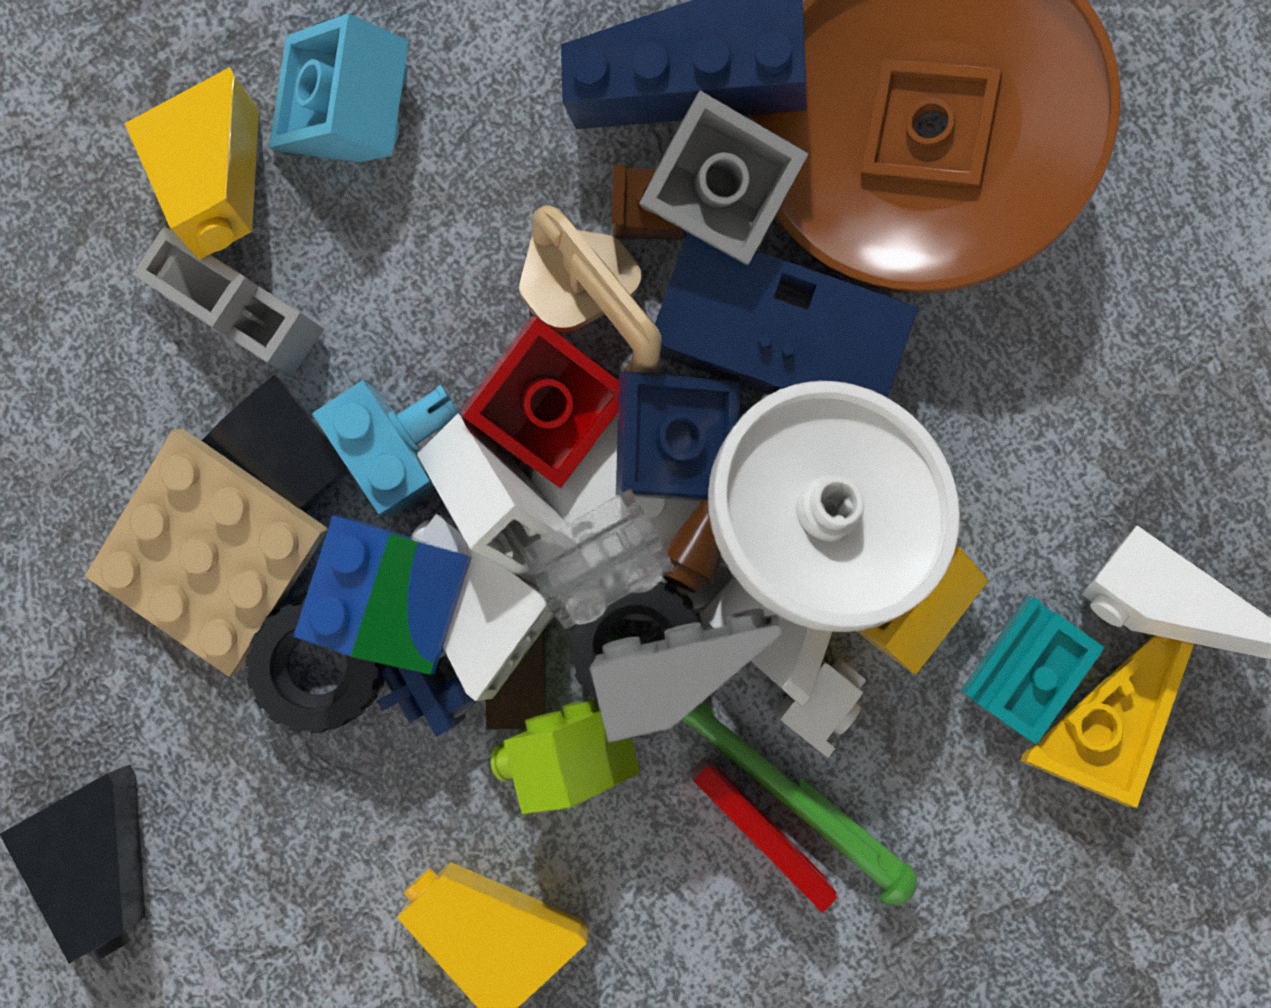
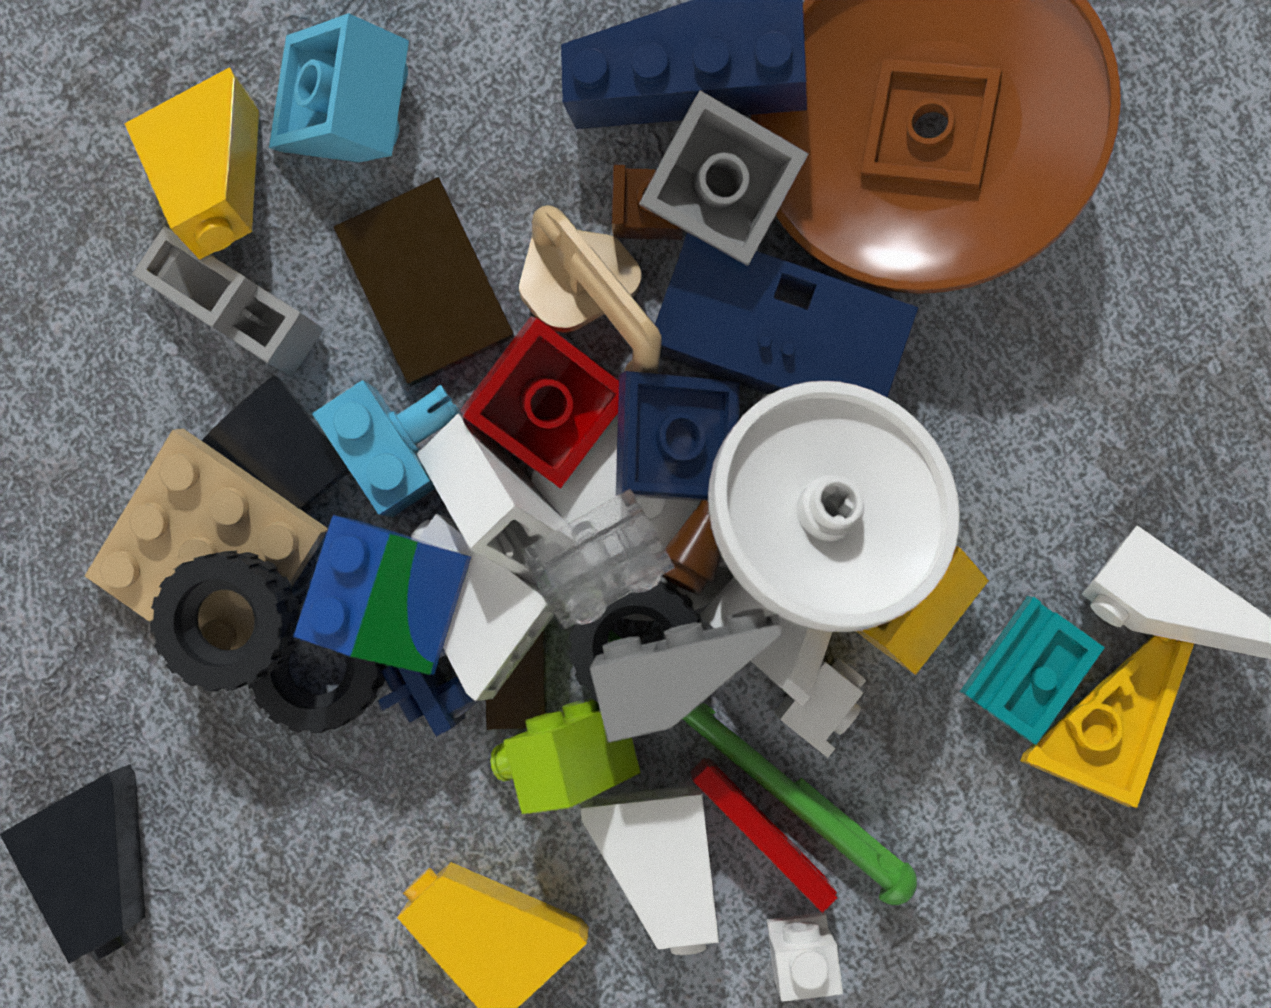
(178, 628): none -> black tyre
(424, 281): none -> dark brown tile
(660, 860): none -> white slope
(804, 957): none -> white brick

